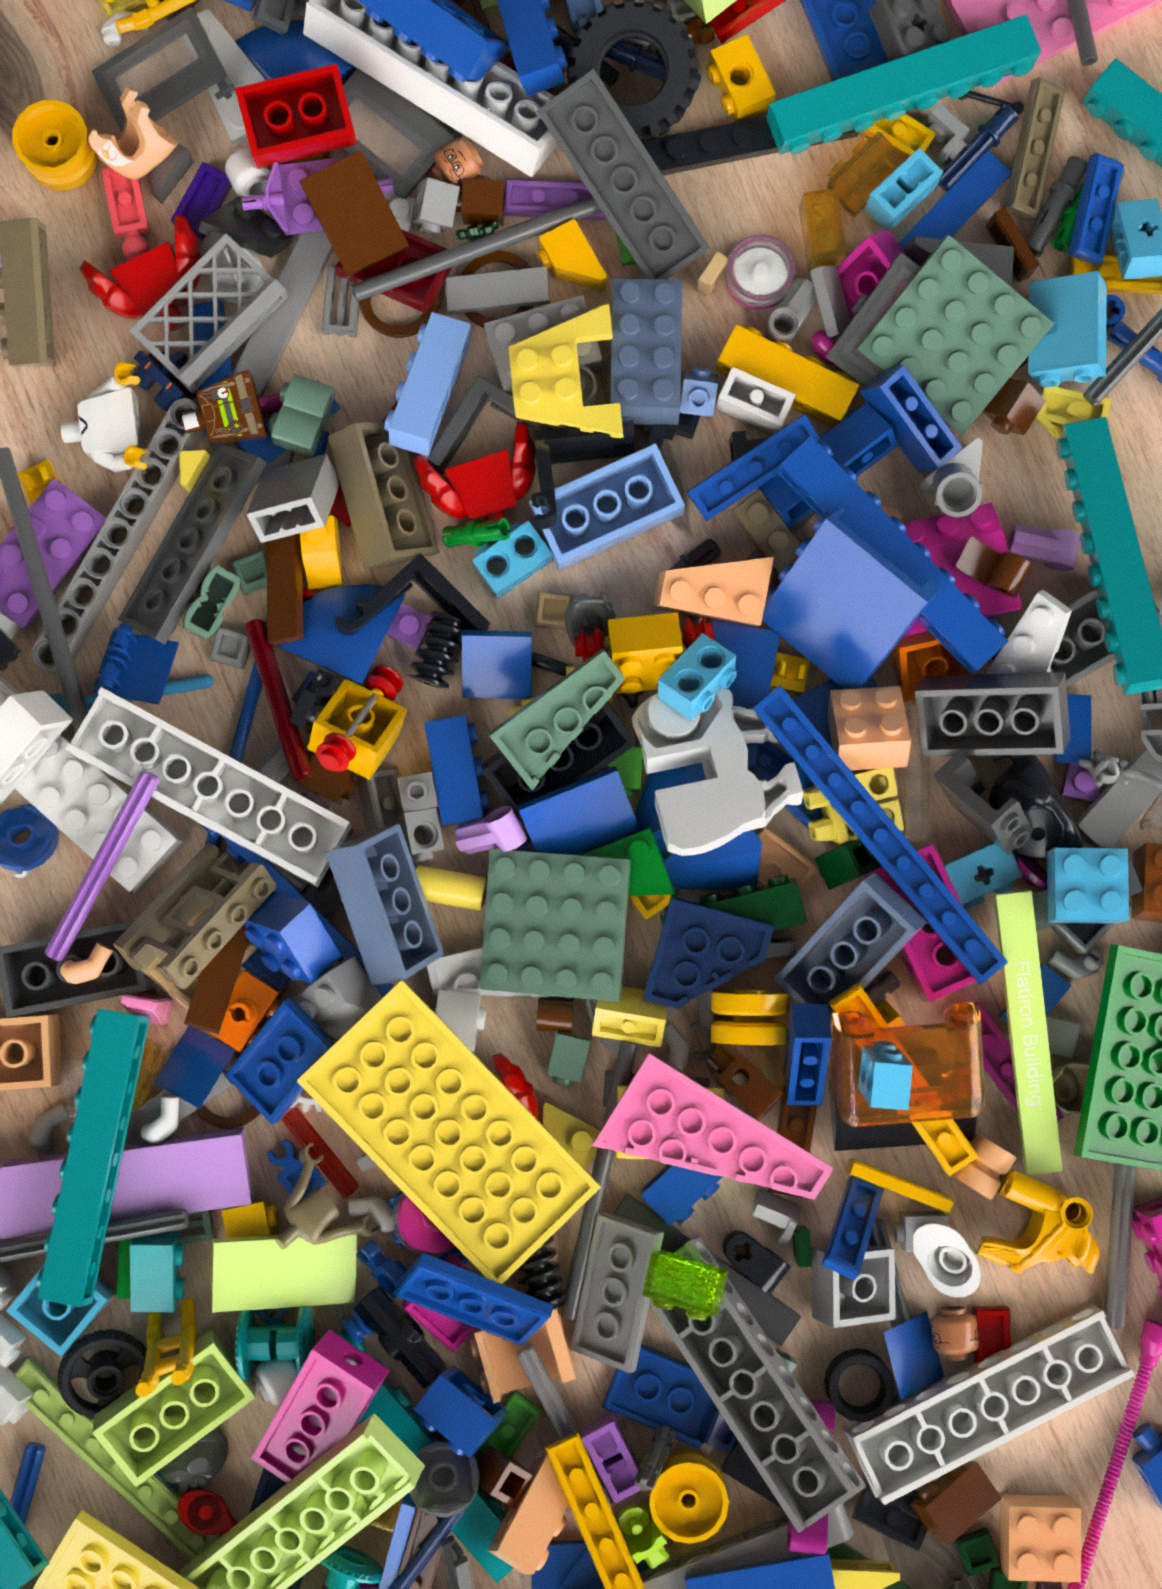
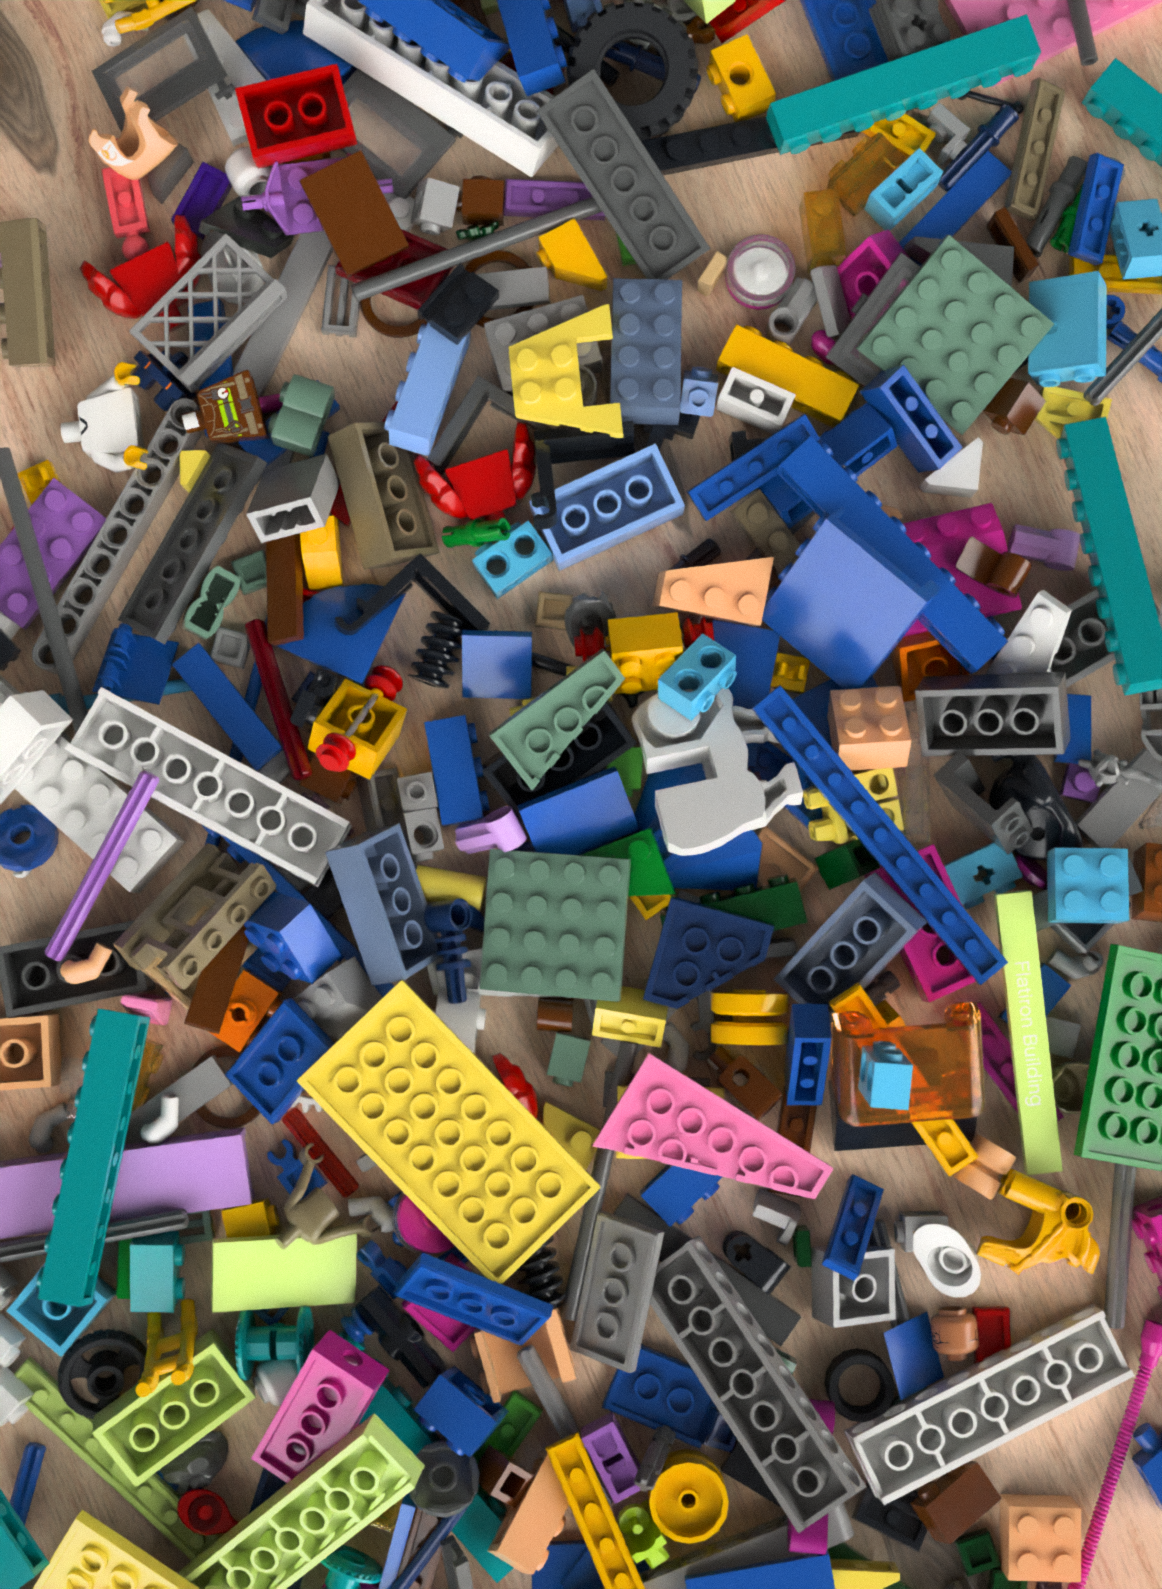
(54, 145): yellow wheel -> none
(194, 1066): blue sticker -> none
(227, 706): none -> blue tile
(409, 626): medium lavender plate -> none
(450, 920): none -> dark blue piece
(457, 162): nougat head -> none
(458, 304): none -> black plate
(684, 1284): clear neon green brick -> none
(899, 1185): yellow tile -> none
(956, 490): light grey piece -> none

